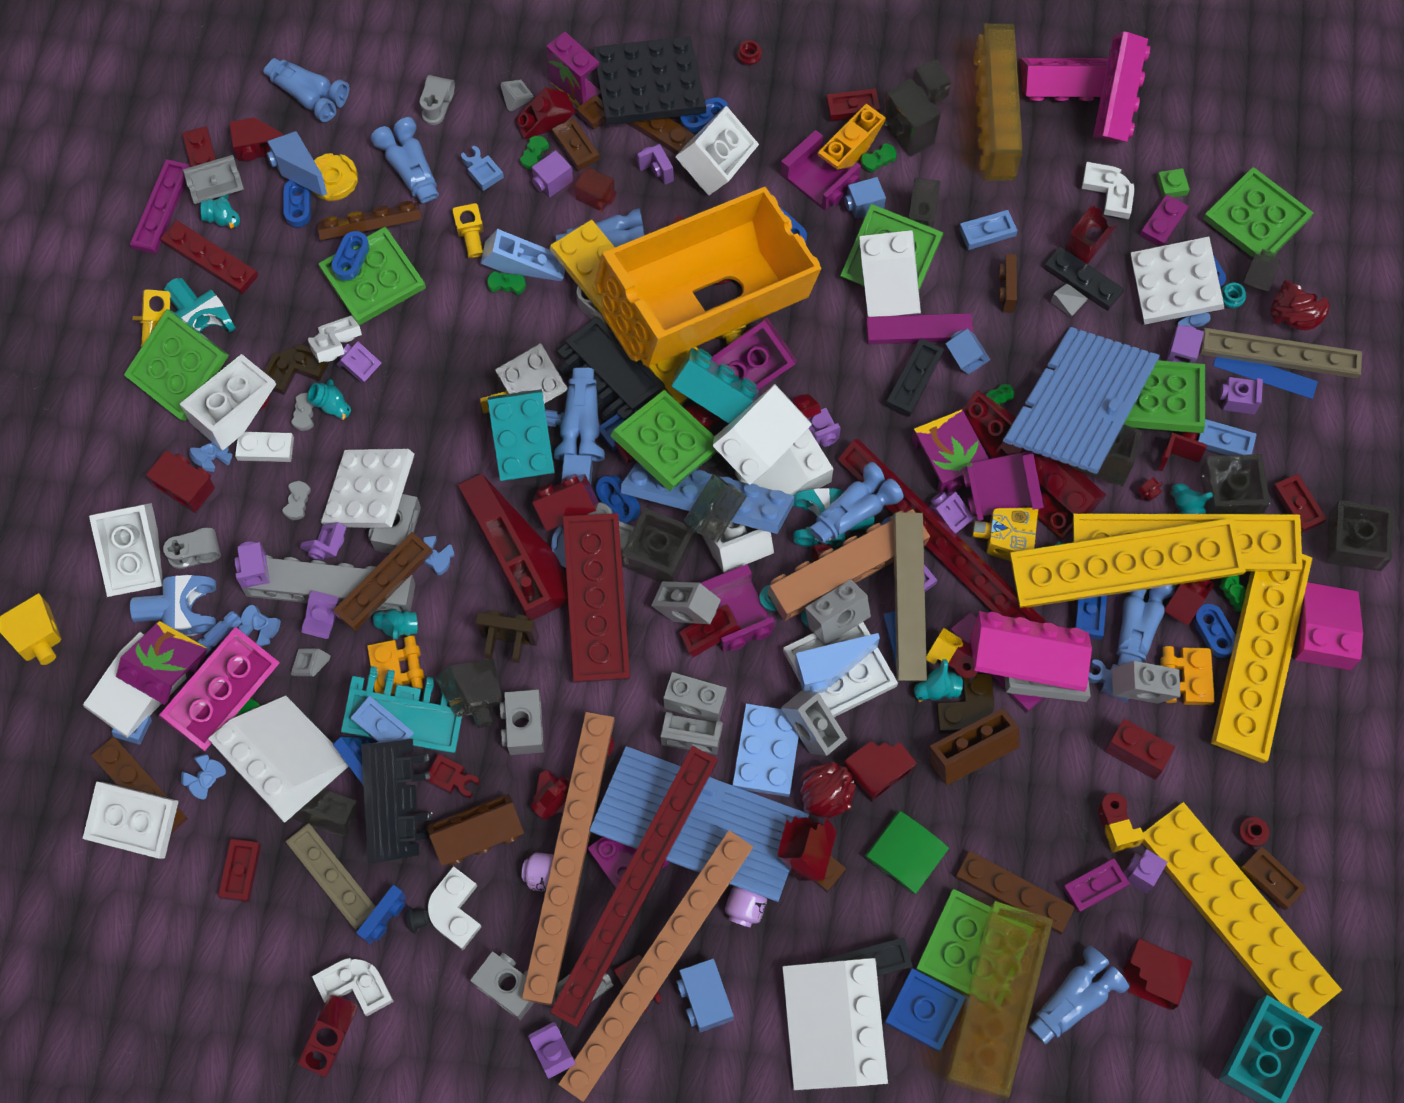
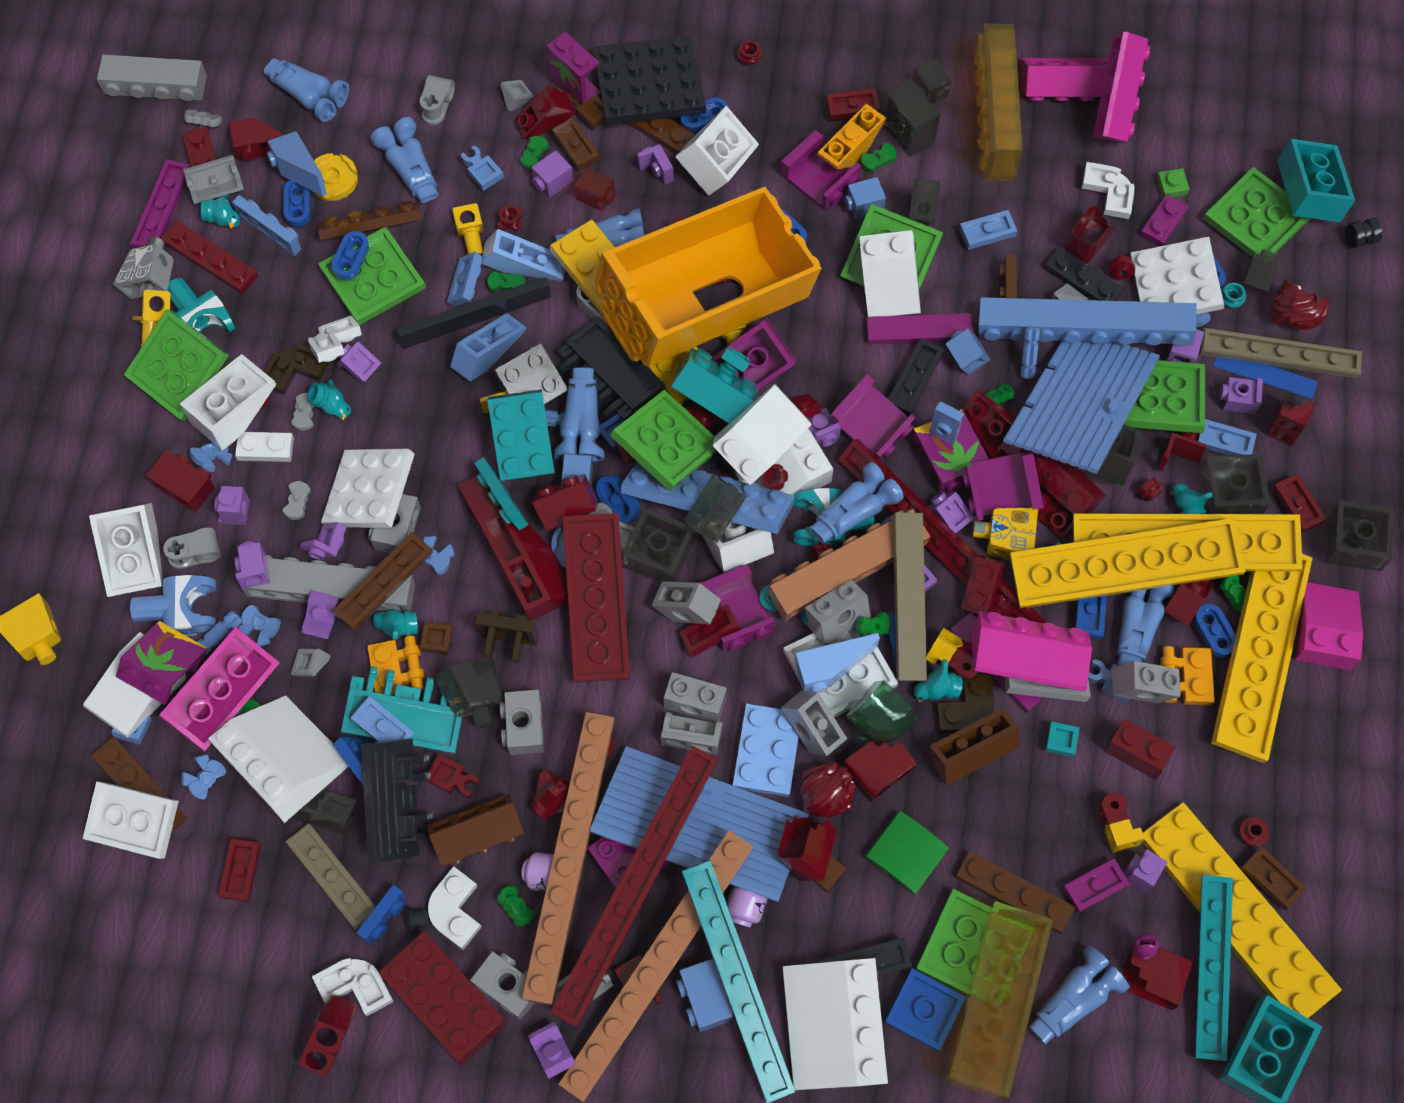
(145, 269): none -> light grey torso
(152, 77): none -> light grey brick
(202, 118): none -> light grey piece
(232, 505): none -> medium lavender brick
(267, 224): none -> medium blue plate
(436, 638): none -> reddish brown plate
(443, 998): none -> dark red brick
(465, 279): none -> medium blue plate
(474, 312): none -> black tile
(484, 347): none -> medium blue slope
(499, 494): none -> teal plate
(510, 212): none -> dark red plate
(515, 906): none -> green piece
(735, 360): none -> teal plate
(738, 981): none -> plate
(768, 477): none -> dark red plate
(867, 626): none -> green piece
(871, 418): none -> magenta panel
(880, 714): none -> clear green brick
(946, 423): none -> medium blue plate
(982, 585): none -> dark red plate
(1030, 352): none -> medium blue axle
(1062, 739): none -> teal plate
(1089, 320): none -> medium blue brick
(1122, 267): none -> dark red plate
(1146, 951): none -> magenta hinge
(1214, 968): none -> teal plate
(1290, 421): none -> dark red piece
(1315, 180): none -> teal brick
(1361, 233): none -> black wheel

